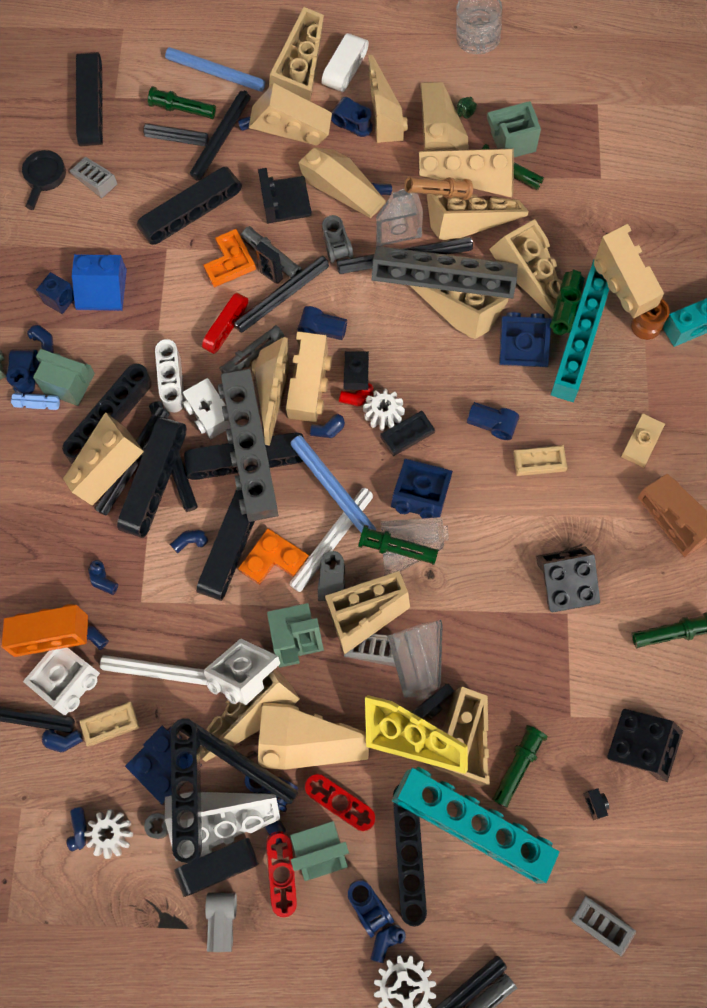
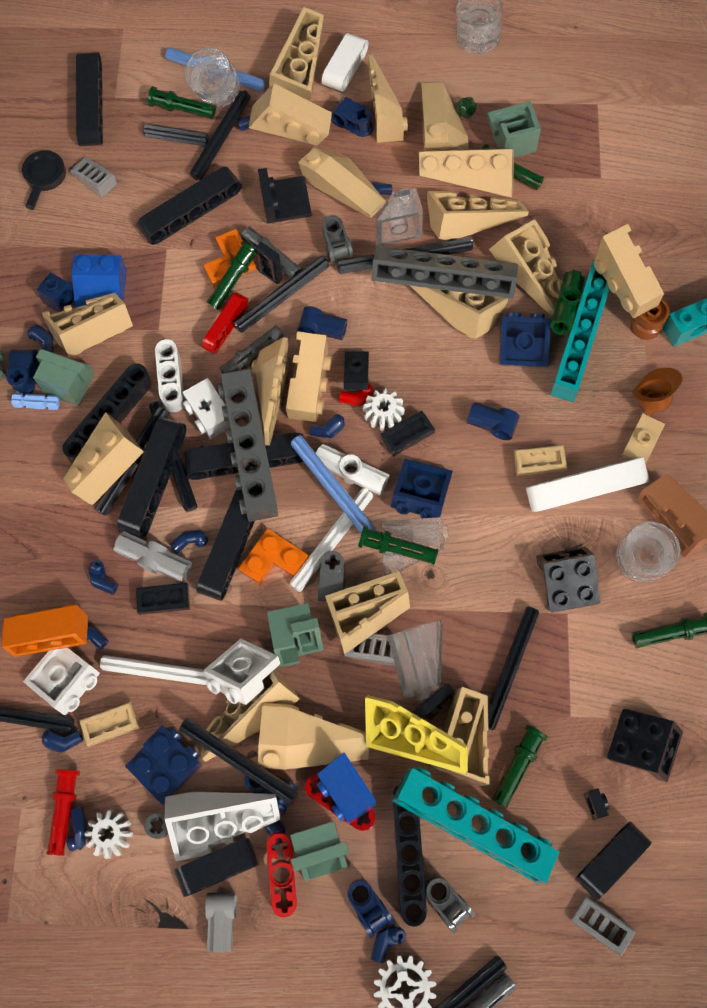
(63, 797): none -> red pin
(88, 324): none -> tan wedge
(152, 556): none -> light grey piece
(163, 598): none -> black plate
(193, 802): black beam -> none
(208, 68): none -> clear wheel
(238, 266): none -> dark green pin
(346, 789): none -> blue slope
(364, 476): none -> white piece
(447, 188): medium nougat pin -> none
(449, 905): none -> dark grey piece
(511, 666): none -> black axle
(587, 484): none -> white beam
(613, 860): none -> black beam
(657, 389): none -> dark orange piece
(657, 542): none -> clear wheel

